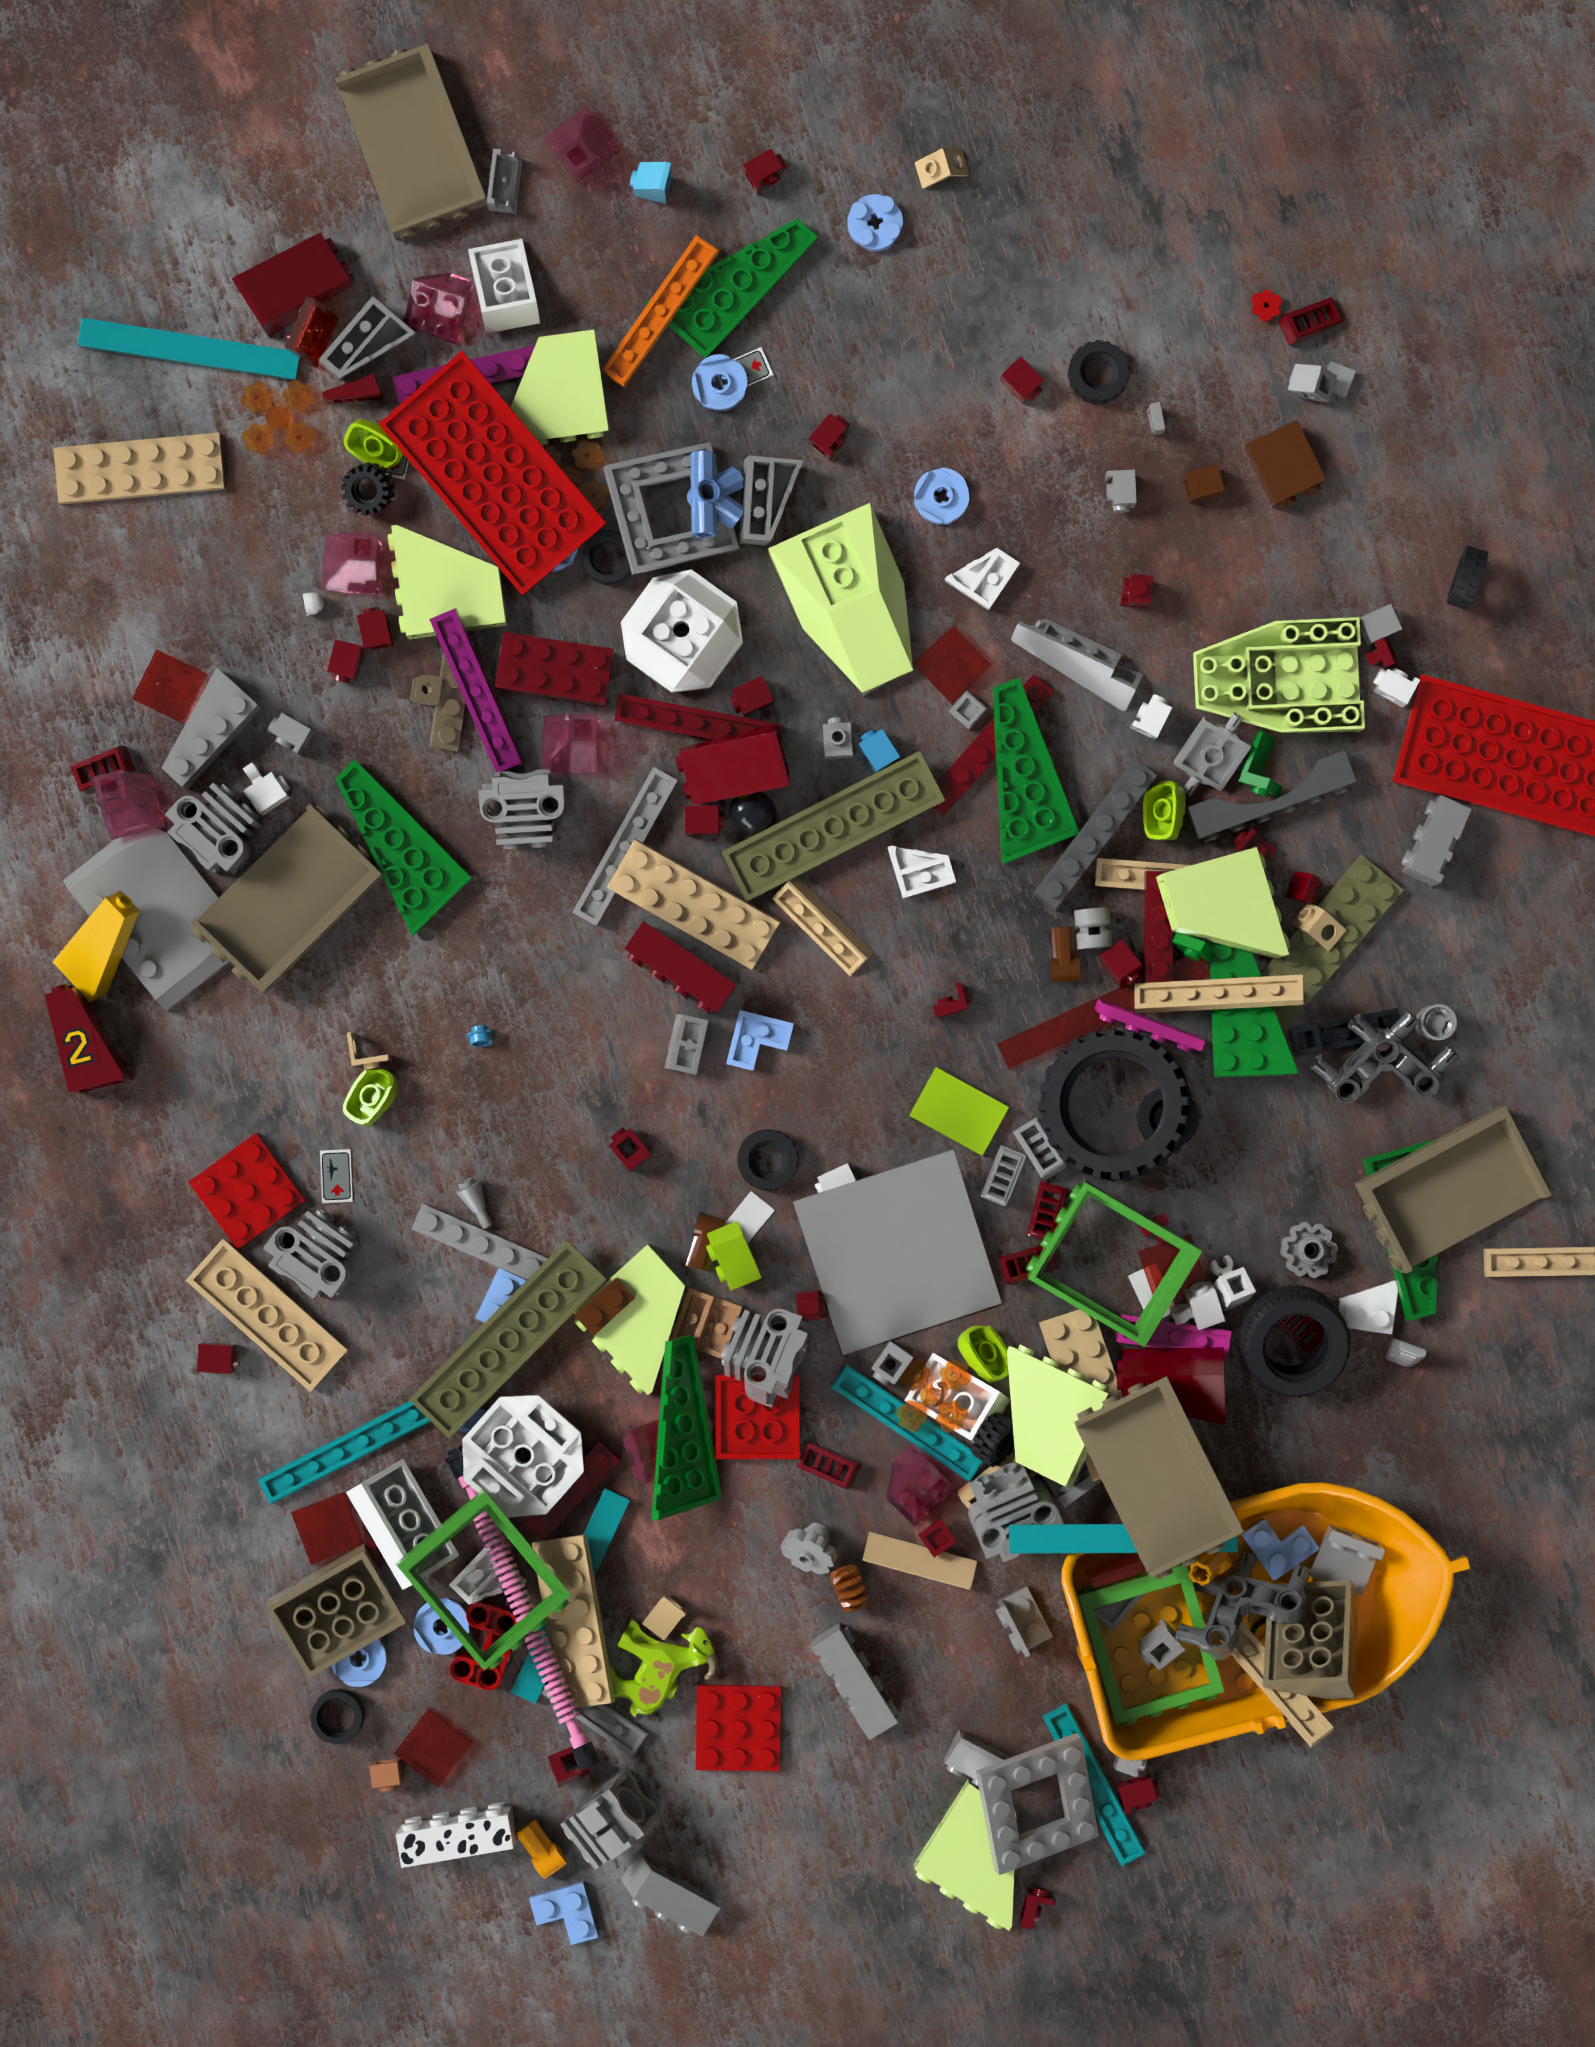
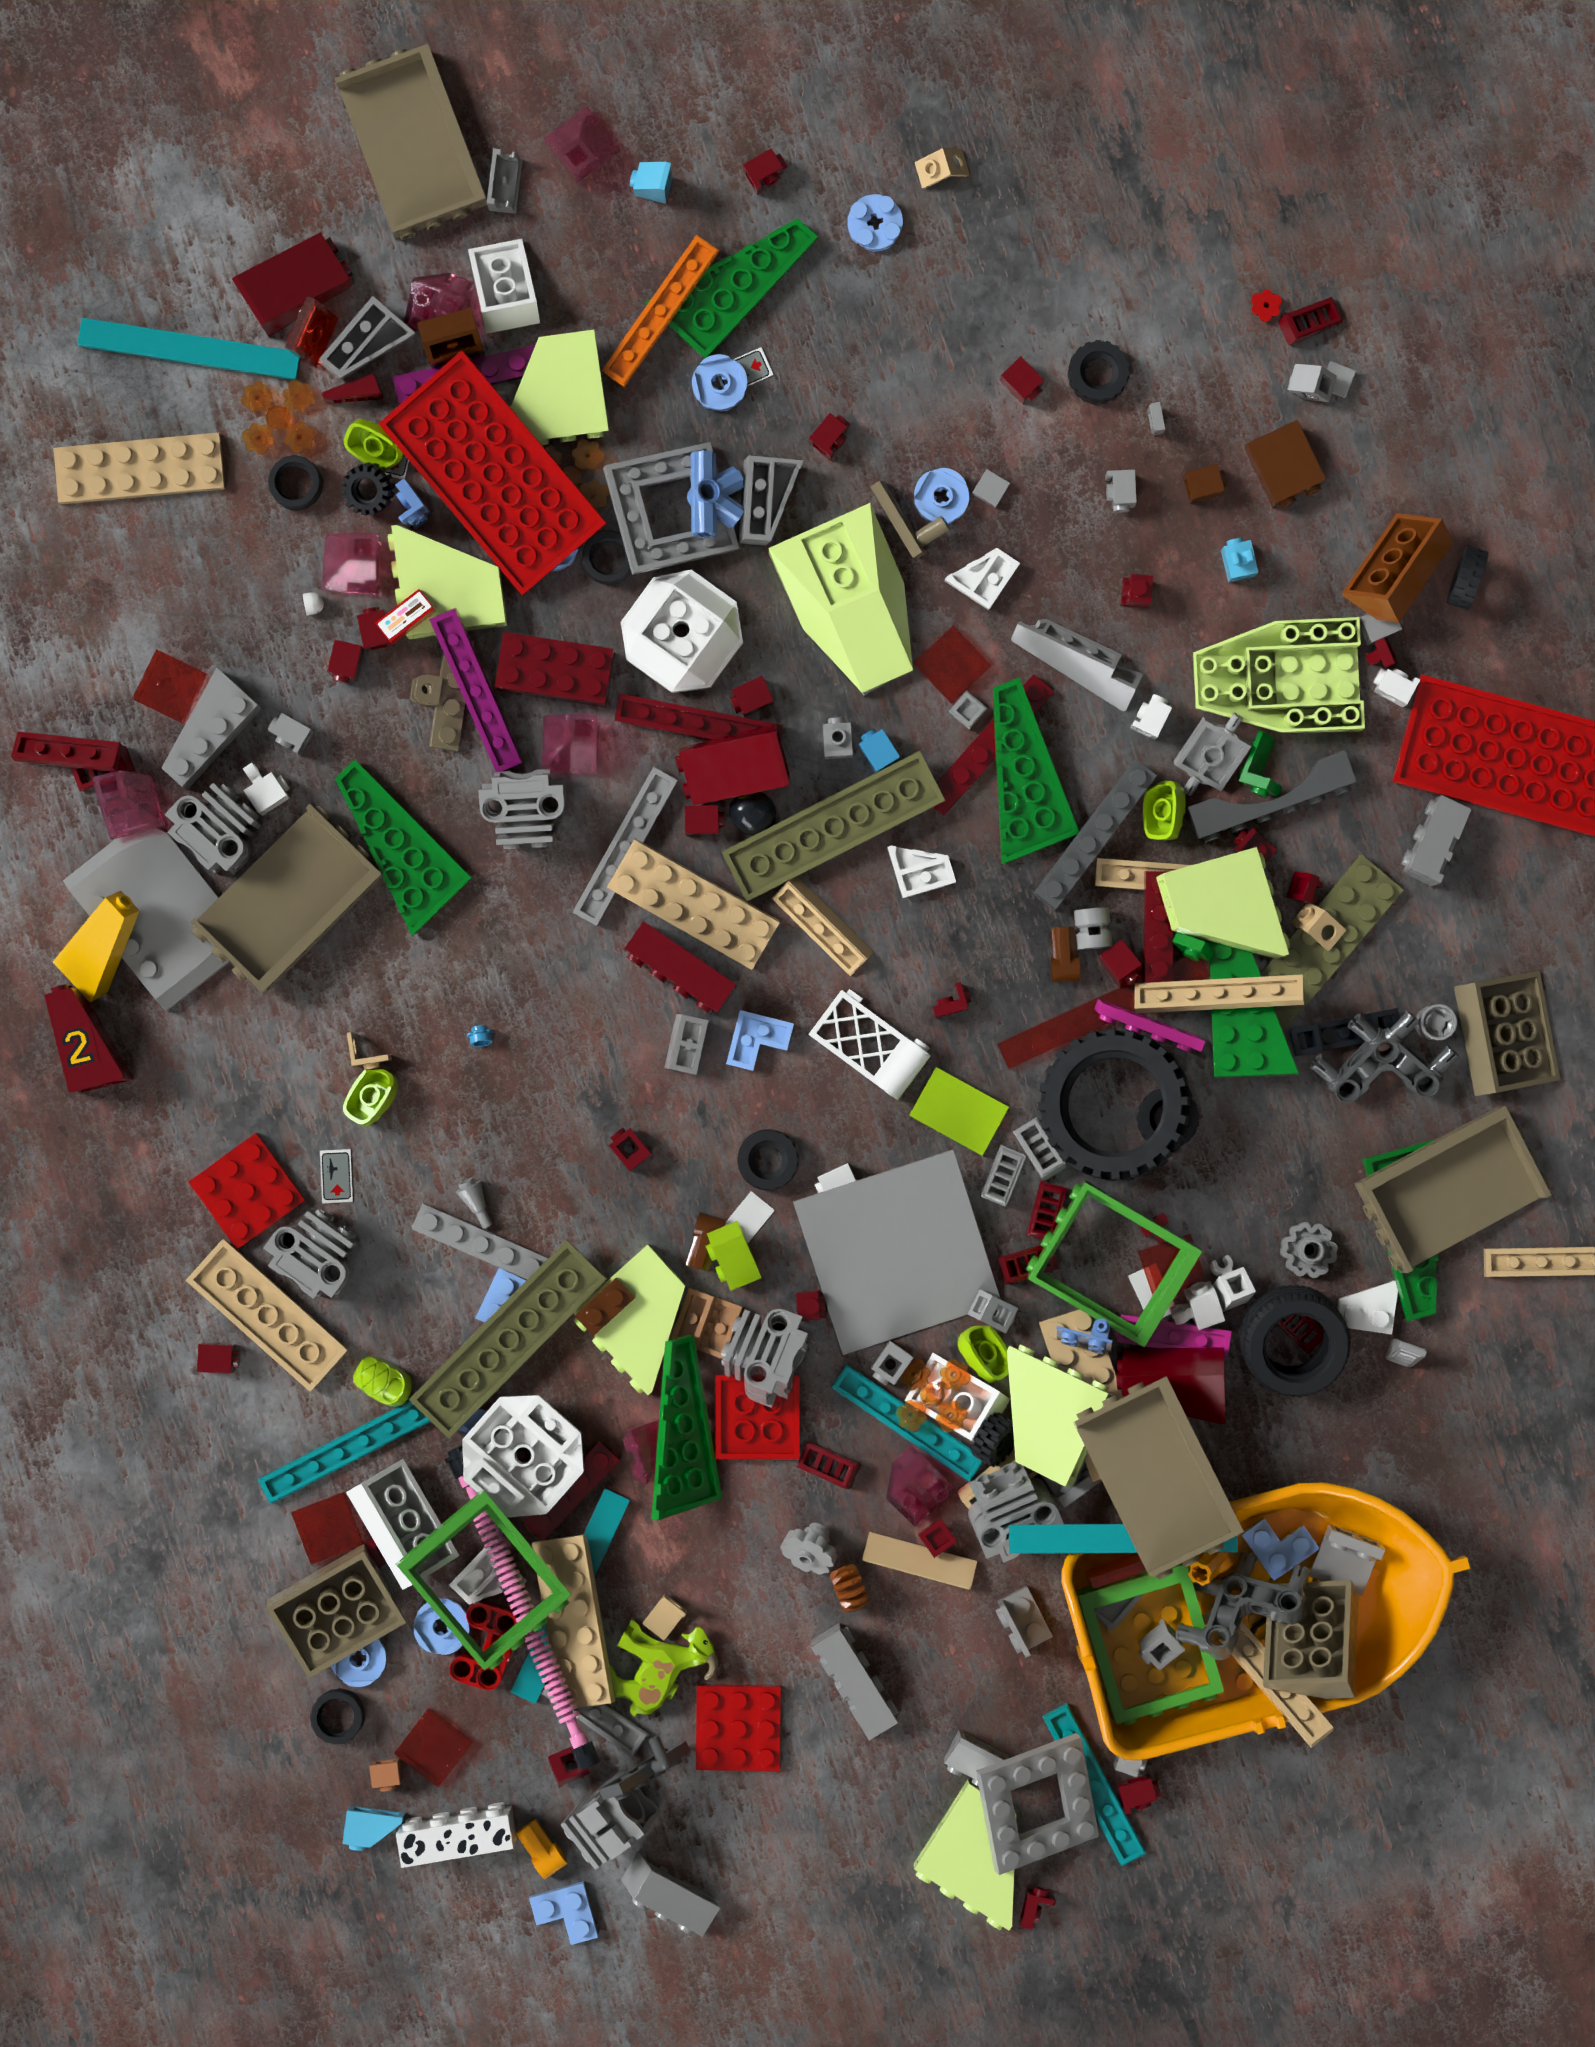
(67, 751): none -> dark red plate
(289, 462): none -> black tyre
(368, 1826): none -> medium azure slope
(383, 1381): none -> lime piece
(405, 616): none -> slope
(417, 510): none -> medium blue bracket
(448, 335): none -> reddish brown slope
(652, 1767): none -> dark grey plate
(899, 1067): none -> white piece
(913, 540): none -> dark tan piece
(990, 488): none -> light grey tile
(993, 1311): none -> light grey brick
(1097, 1341): none -> medium blue hinge
(1239, 560): none -> medium azure brick
(1399, 566): none -> dark orange slope
(1507, 1033): none -> dark tan slope

